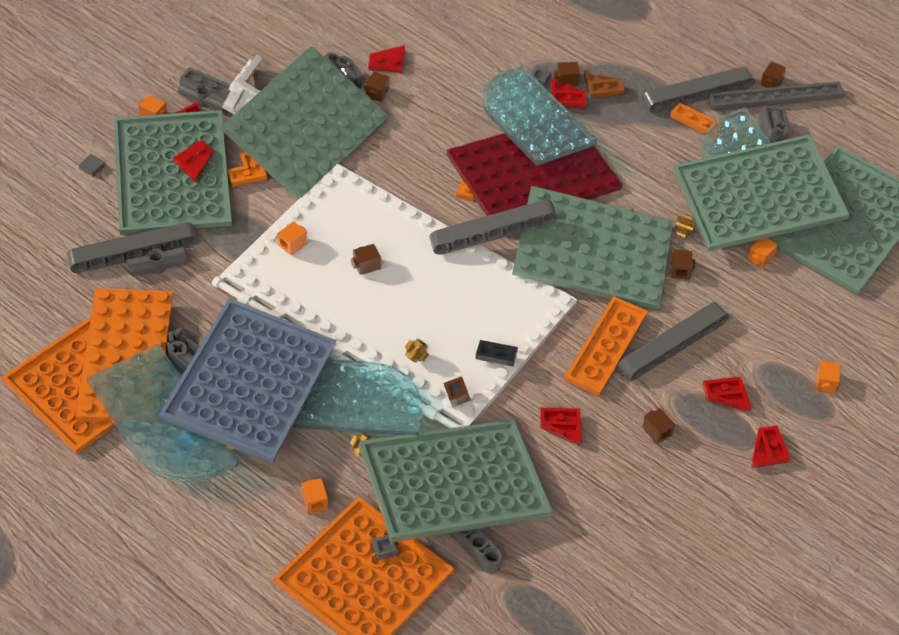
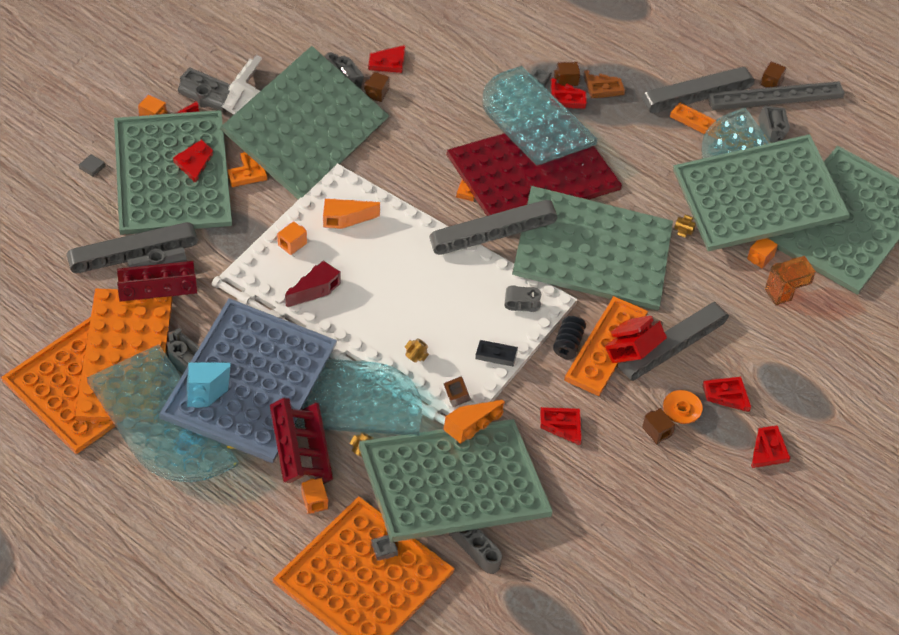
(156, 281): none -> dark red fence
(206, 383): none -> medium azure slope
(287, 443): none -> dark red fence
(316, 284): none -> dark red slope
(345, 213): none -> orange slope
(366, 259): reddish brown brick -> none
(470, 419): none -> orange slope
(520, 298): none -> dark grey piece
(569, 337): none -> black piece
(635, 339): none -> red brick
(682, 264): reddish brown brick -> none
(685, 401): none -> orange dish
(787, 277): none -> clear orange brick
(827, 376): orange brick -> none

